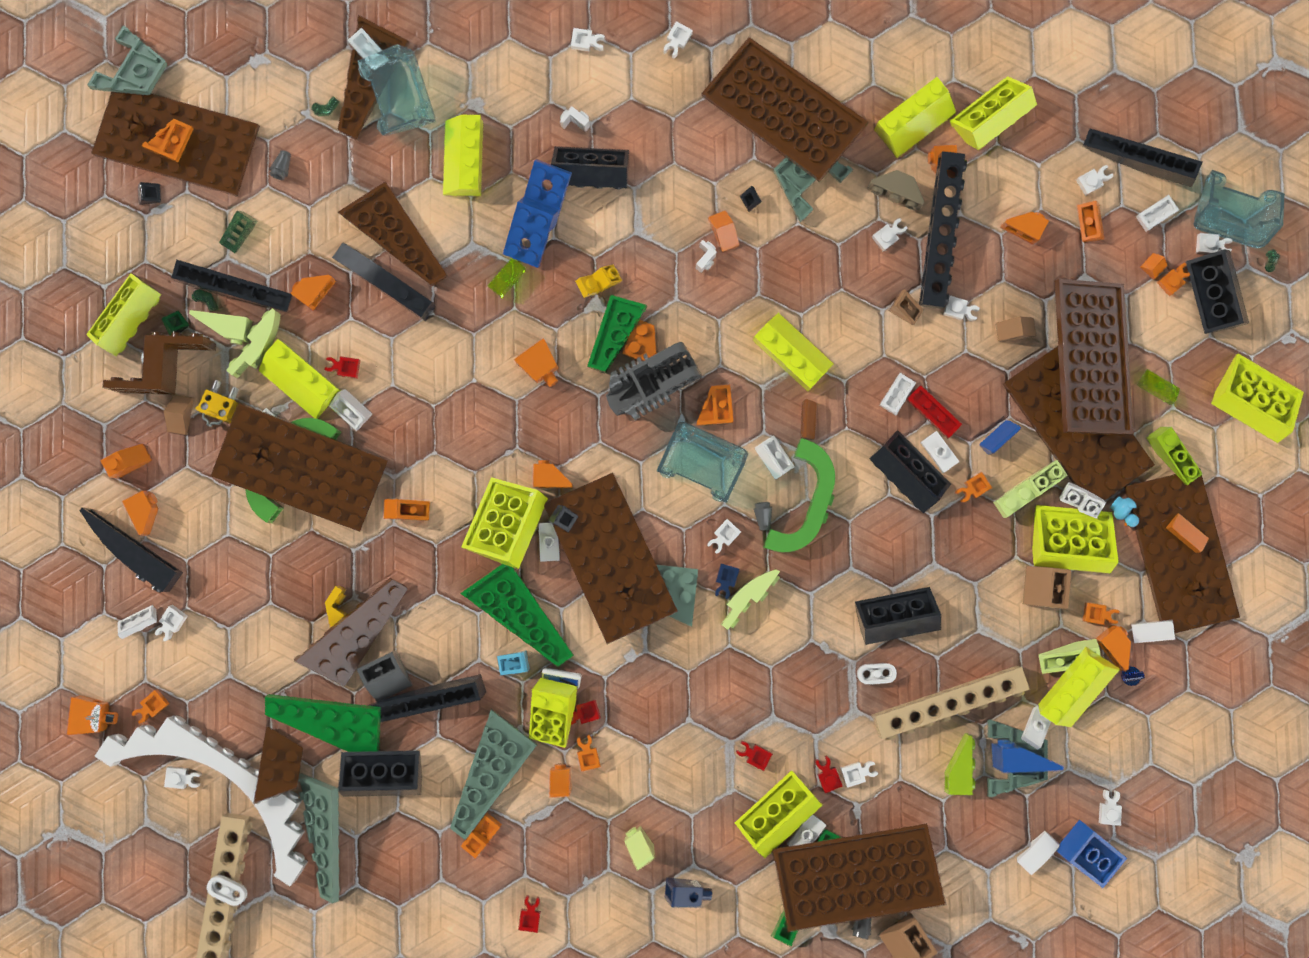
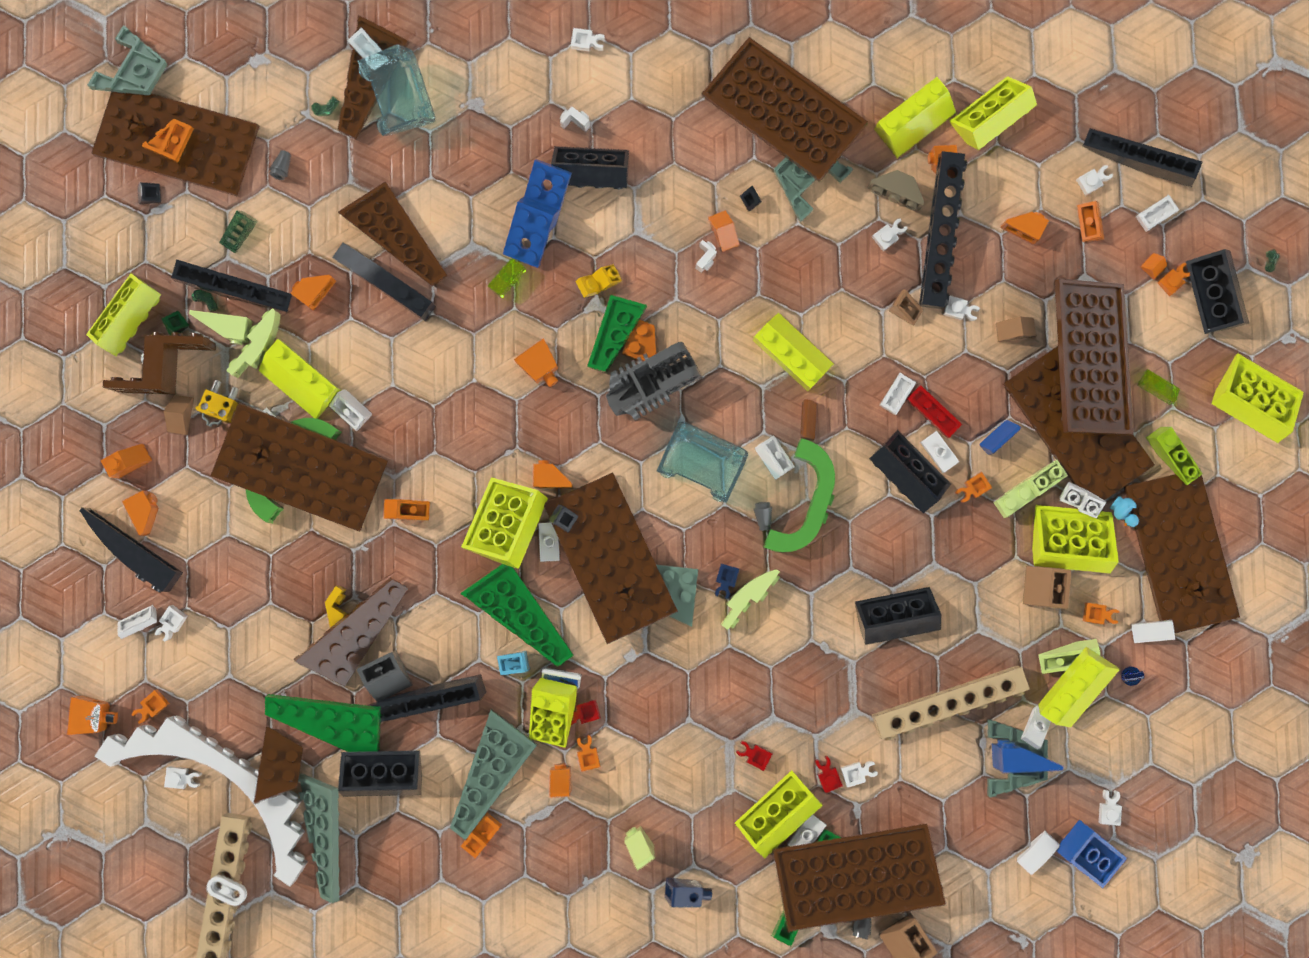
(346, 366): red plate -> none
(463, 156): neon yellow slope -> none
(530, 917): red plate -> none
(678, 38): white plate -> none
(717, 407): orange wing -> none
(725, 534): white plate -> none
(876, 673): white plate -> none
(959, 771): lime slope -> none
(1116, 646): orange slope -> none
(1187, 533): orange slope -> none
(1210, 243): white plate -> none
(1239, 215): clear light blue windscreen -> none

